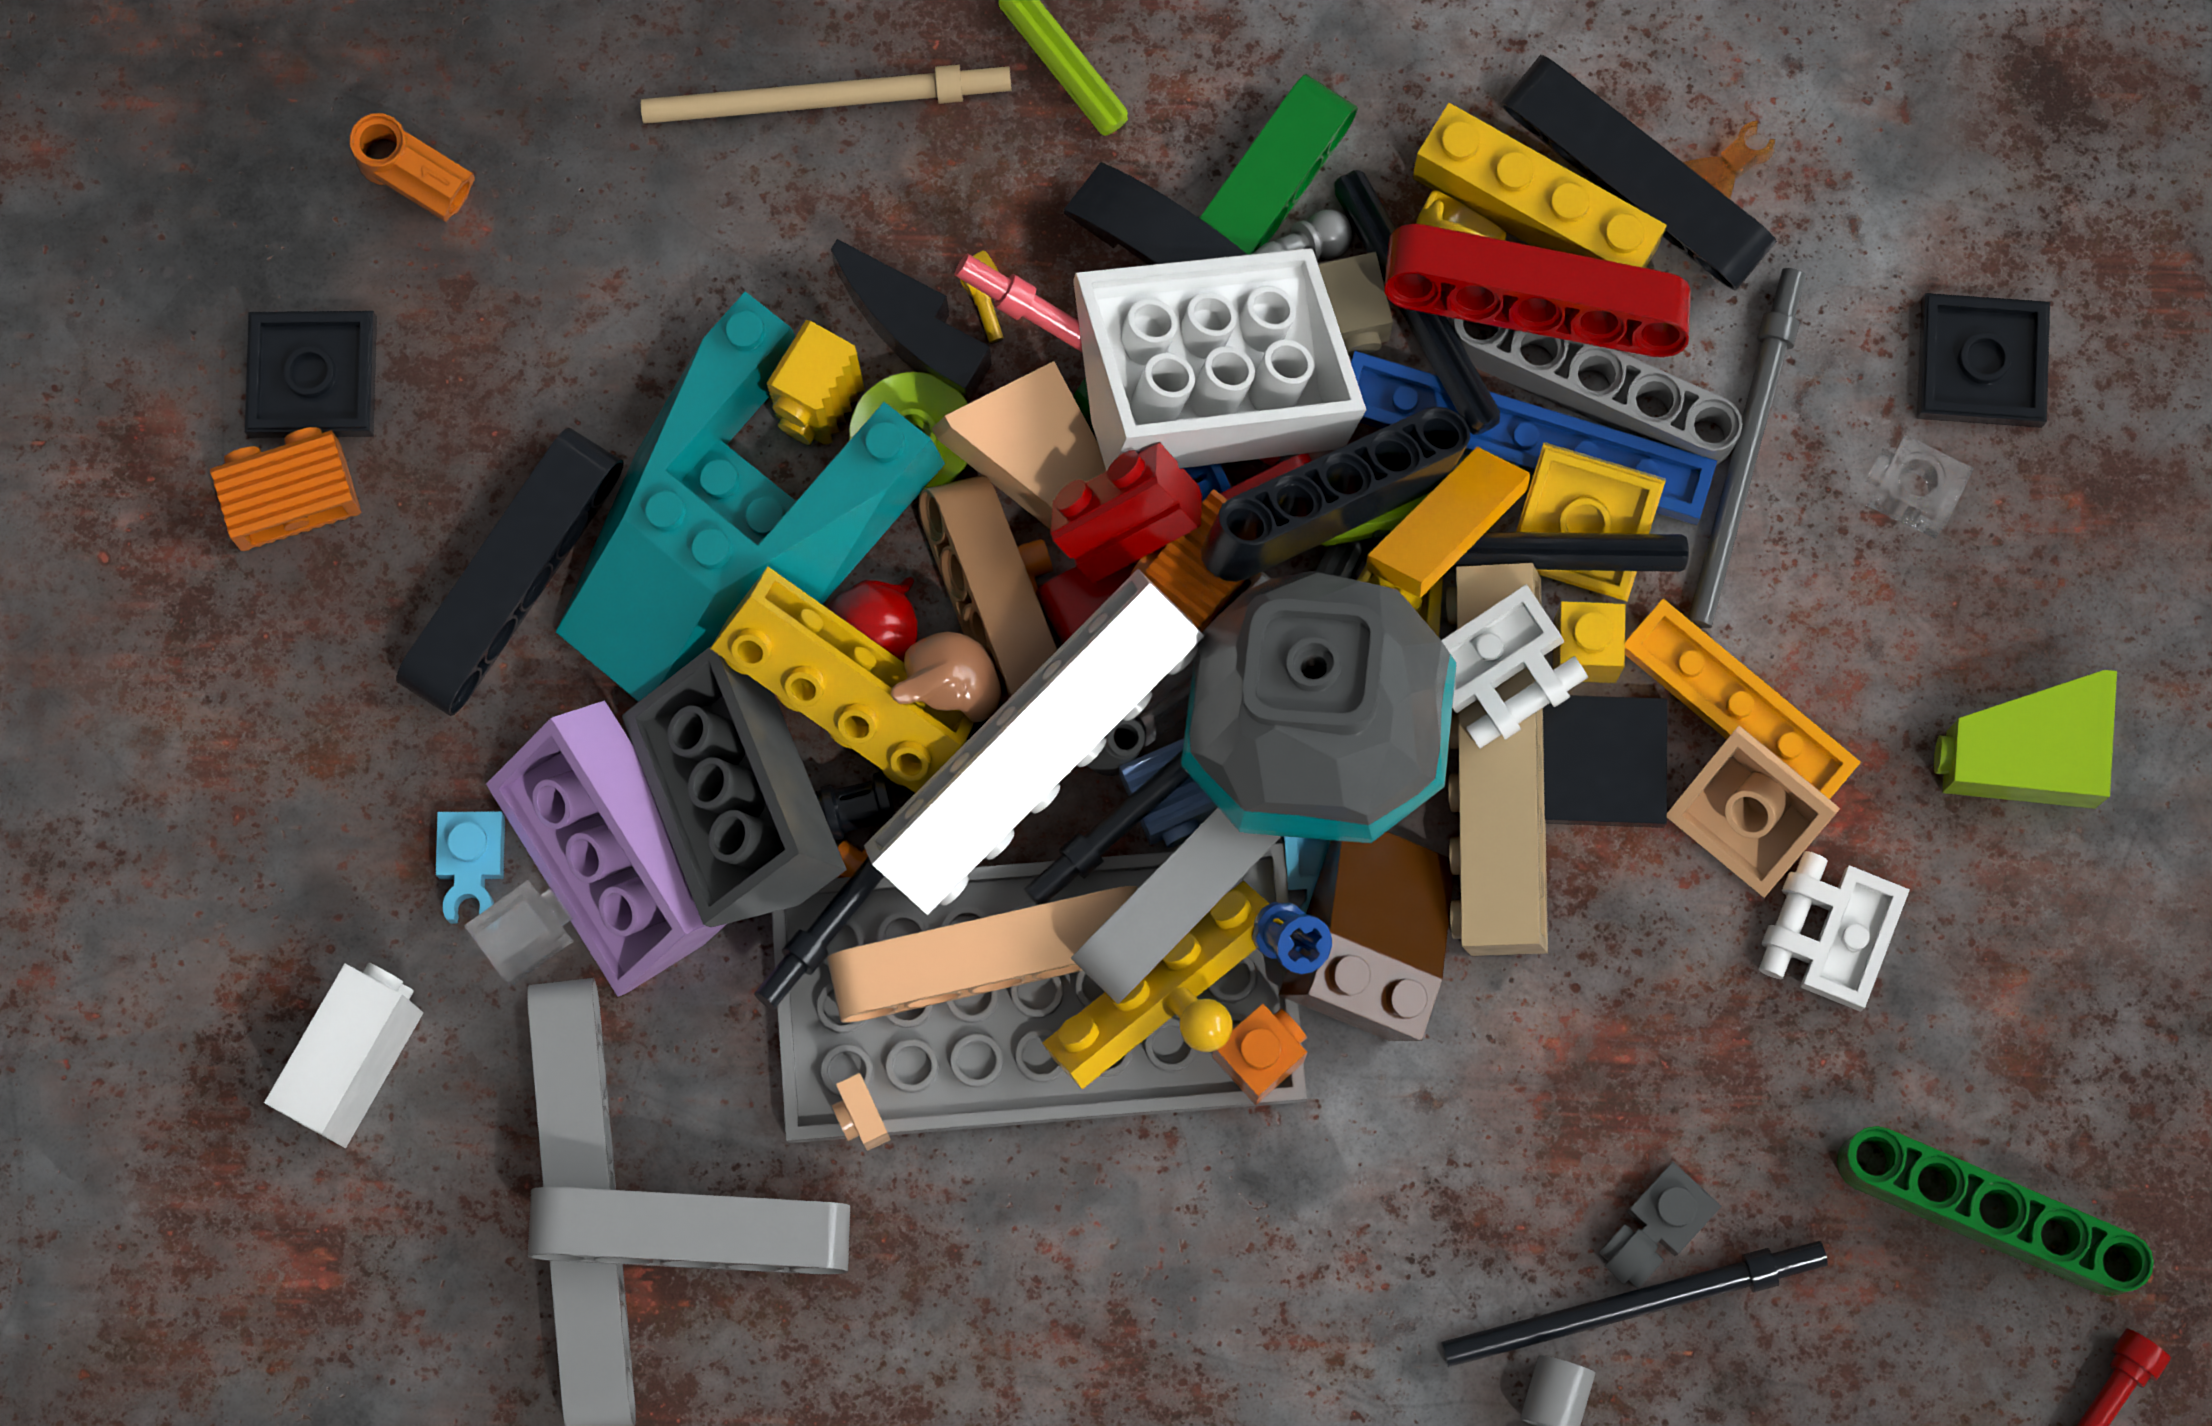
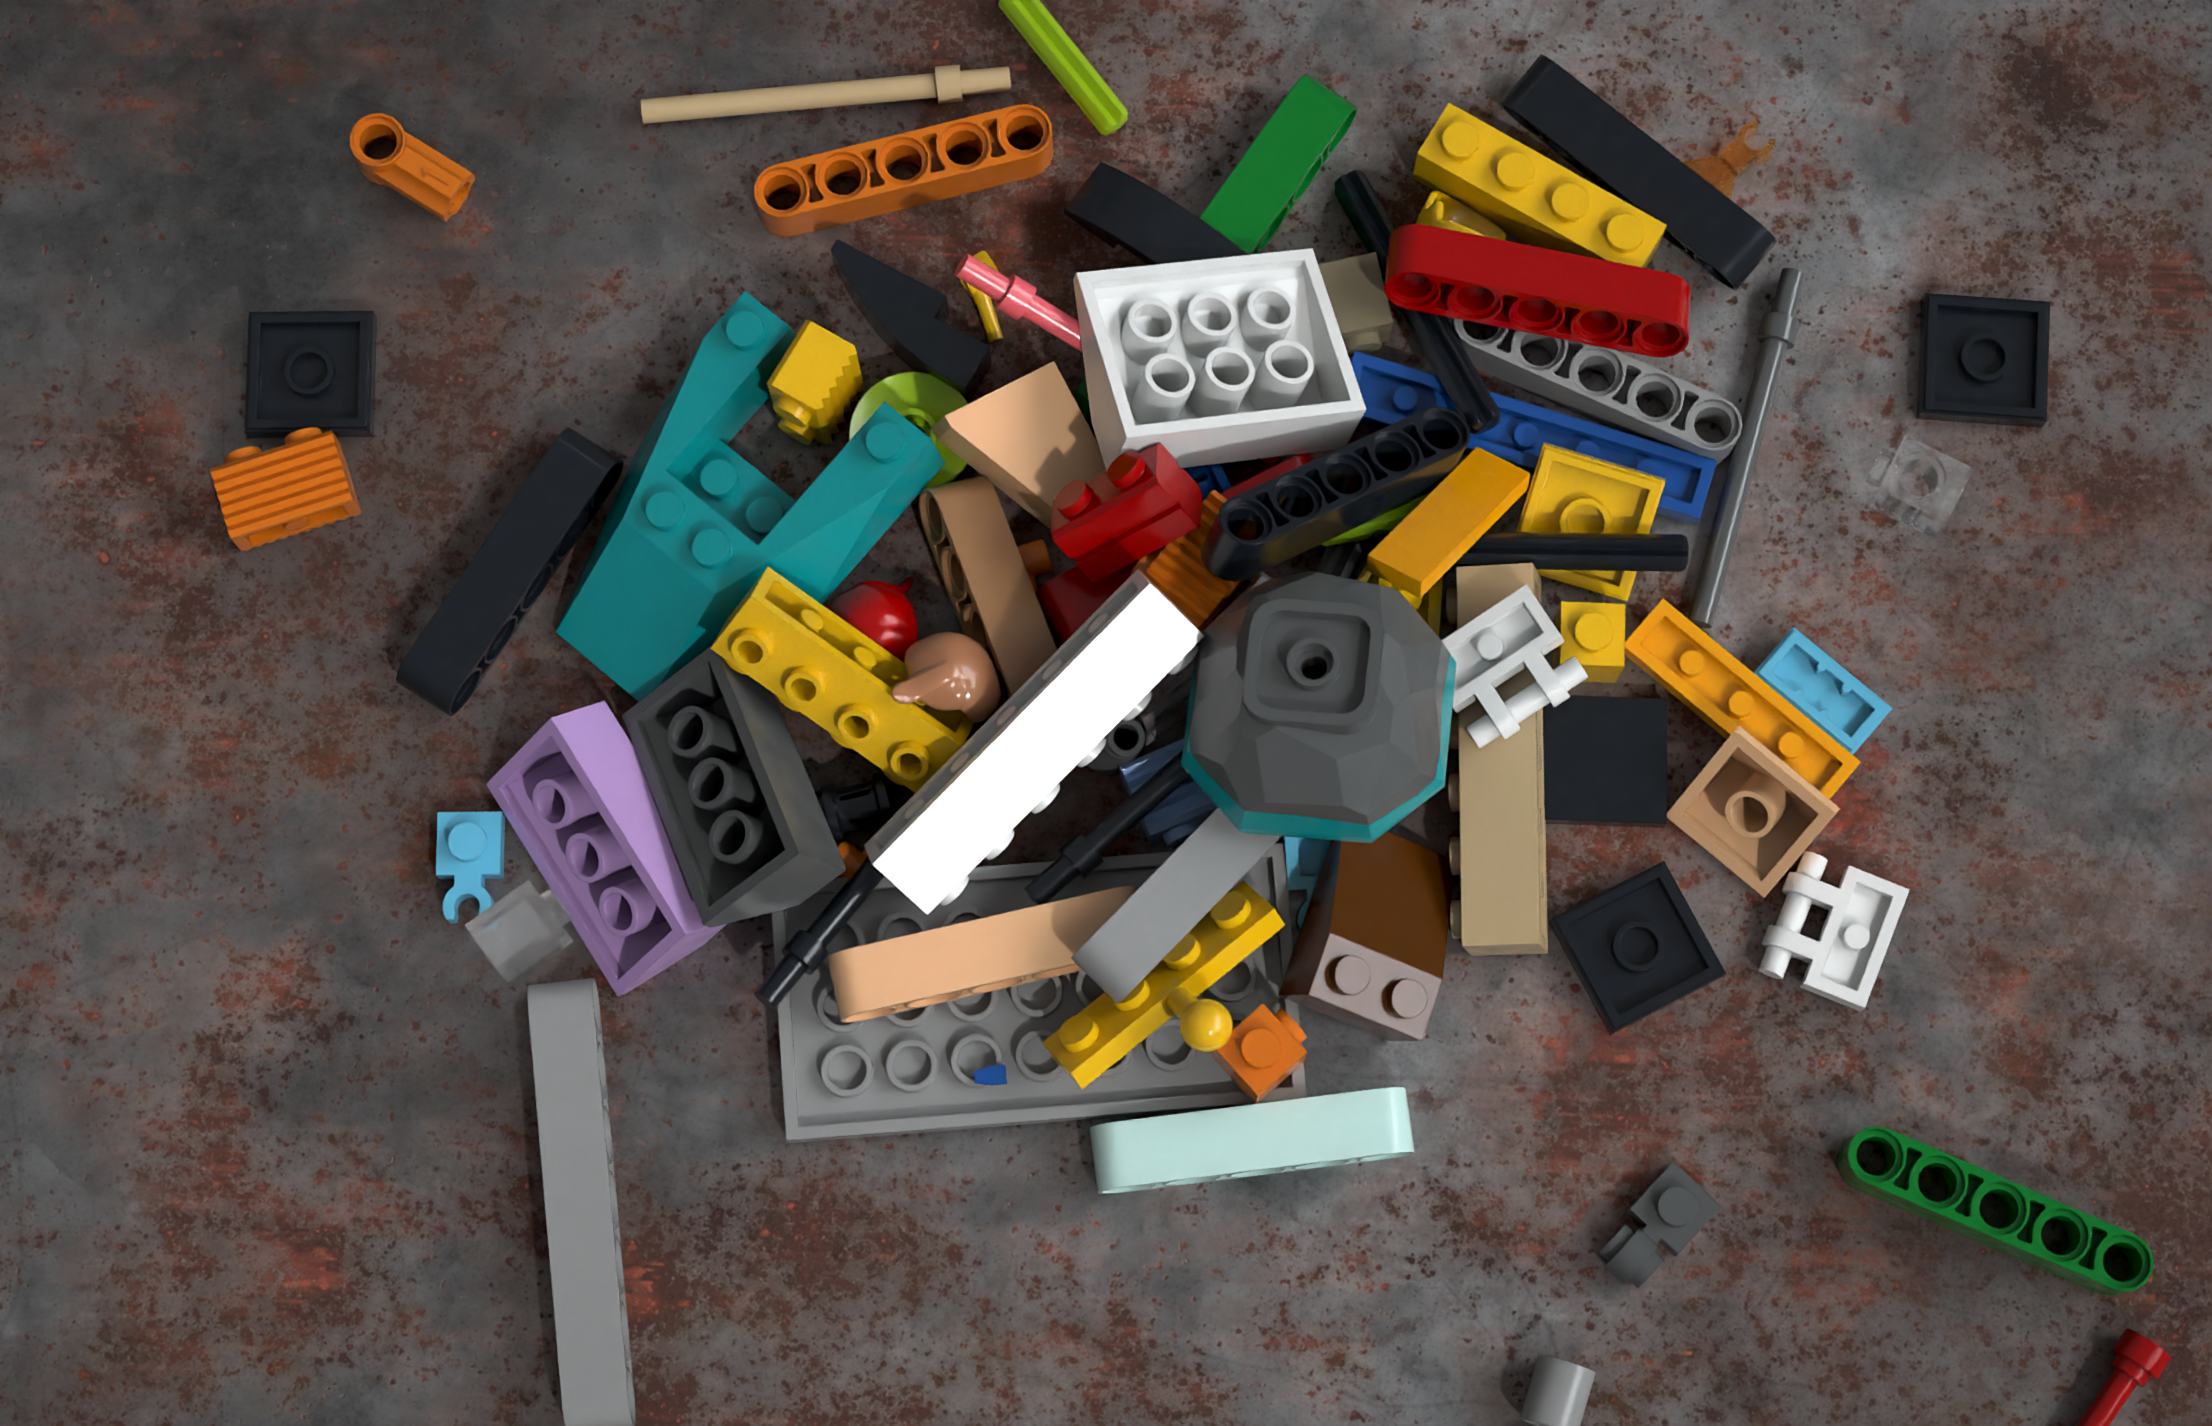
(346, 1052): white brick -> none
(688, 1230): light grey beam -> none
(859, 1114): light nougat plate -> none
(926, 148): none -> orange beam
(991, 1075): none -> blue piece
(1251, 1140): none -> light aqua beam
(1307, 933): blue bush -> none
(1325, 231): light grey bar -> none
(1637, 948): none -> black tile
(1756, 1270): black bar -> none
(1823, 690): none -> medium azure plate
(2036, 747): lime slope -> none

